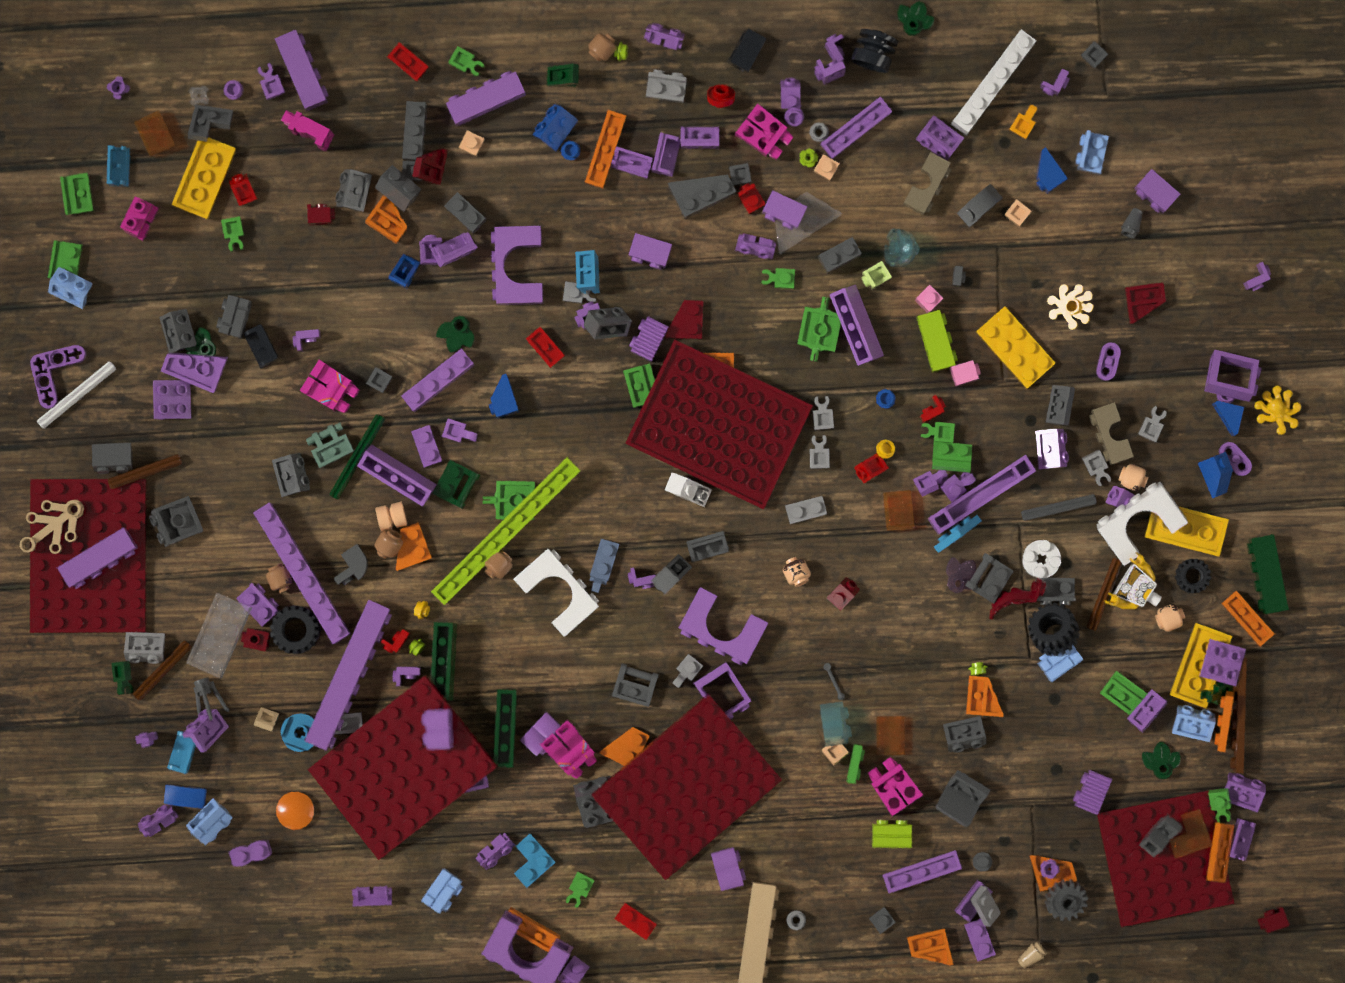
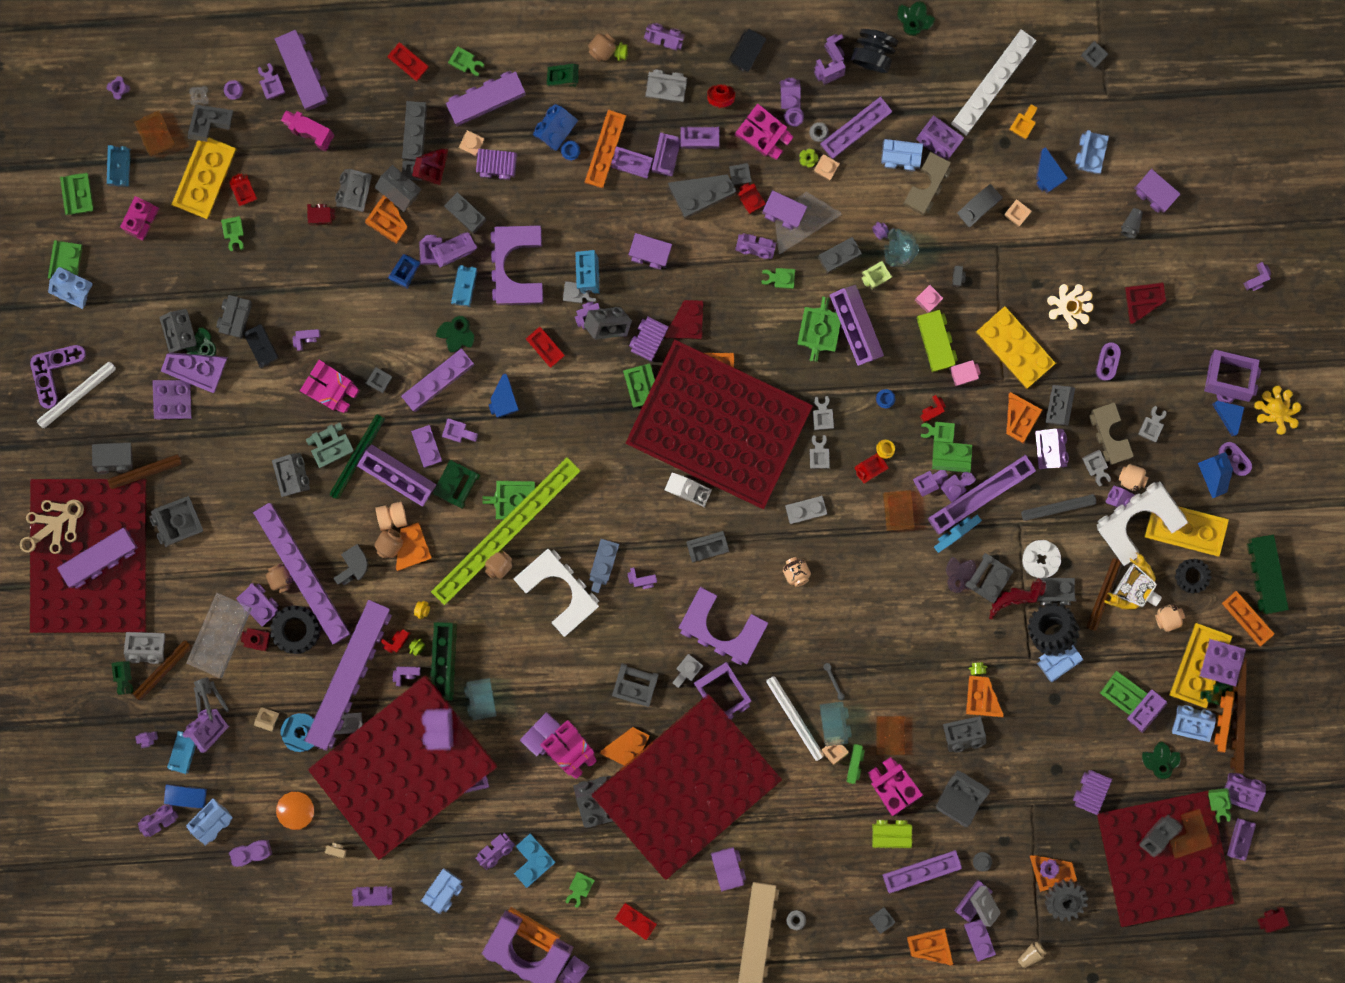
(336, 850): none -> tan plate
(464, 286): none -> dark azure hinge
(481, 699): none -> clear light blue brick
(496, 163): none -> medium lavender brick
(505, 727): dark green brick -> none
(671, 574): dark grey brick -> none
(795, 718): none -> white axle
(843, 593): dark red bracket -> none
(880, 230): none -> medium lavender plate
(901, 154): none -> light blue brick
(1021, 417): none -> orange wing
(1061, 82): medium lavender bracket -> none
(1220, 852): orange plate -> none

